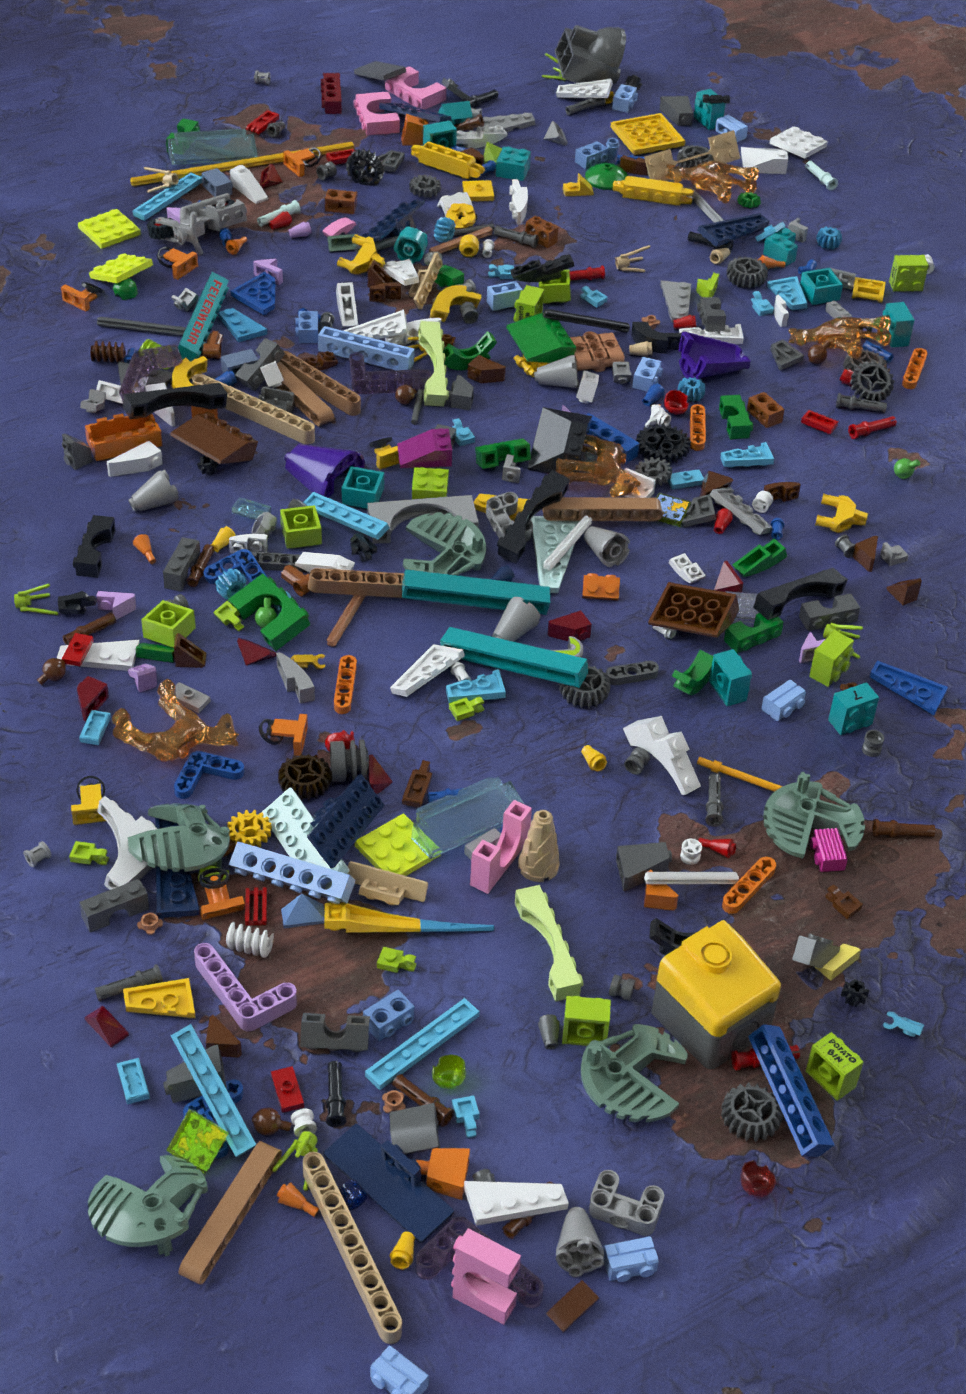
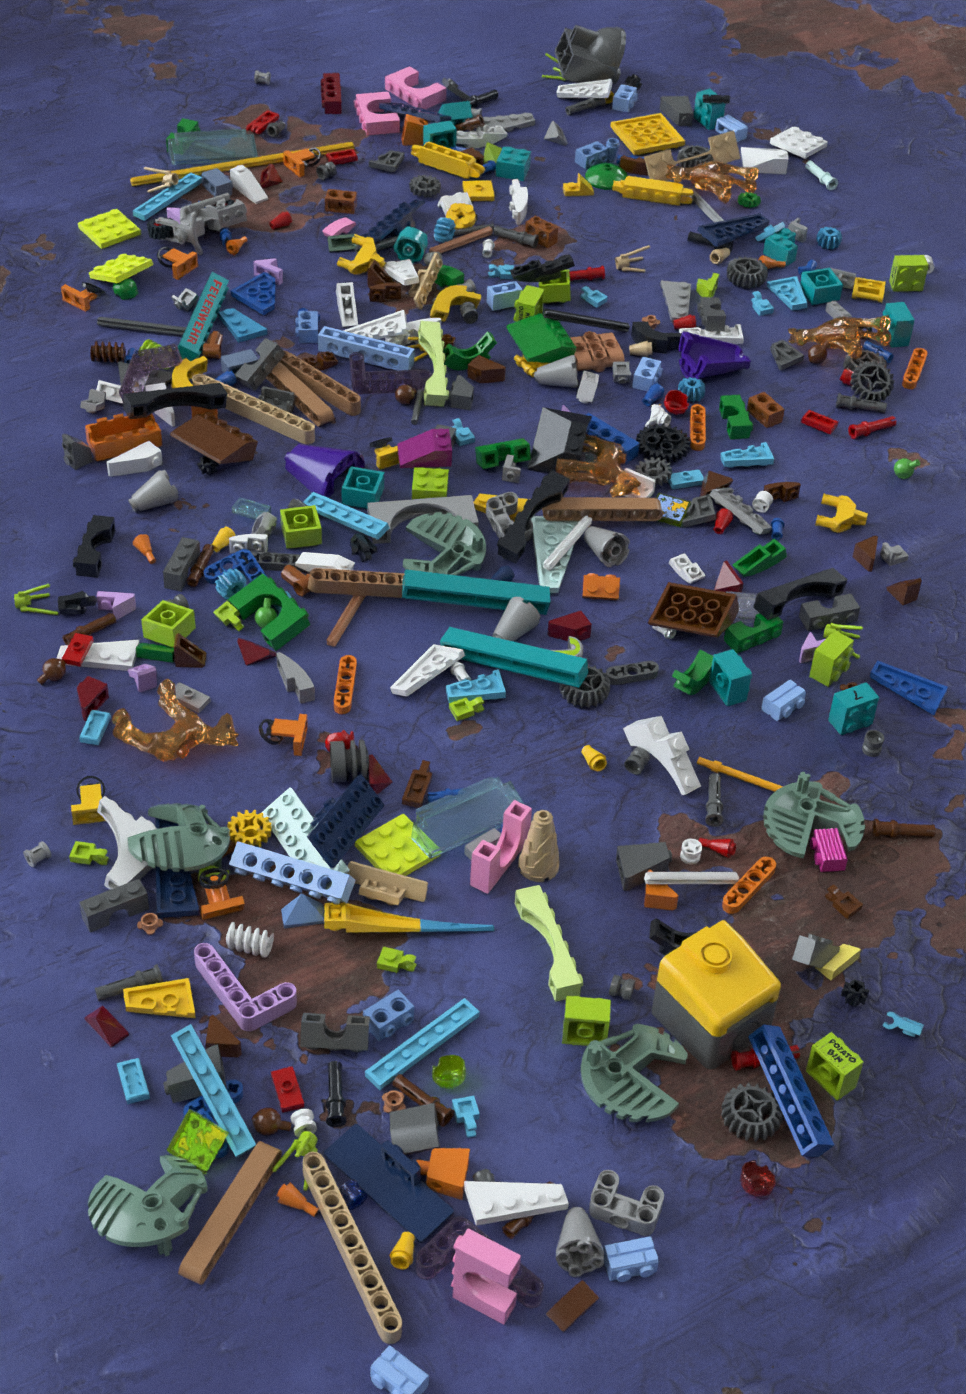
(203, 765): blue beam -> none
(256, 893): red tile -> none
(272, 374): white brick -> none
(292, 208): light aqua pin -> none
(300, 230): lavender cone -> none
(305, 660): yellow plate -> none
(305, 775): dark brown gear -> none
(327, 320): dark grey bush -> none
(356, 163): black gear -> none
(380, 70): dark grey tile -> none
(469, 245): yellow head -> none
(549, 1030): dark grey cone -> none
(780, 312): white slope -> none
(845, 545): dark grey bush -> none

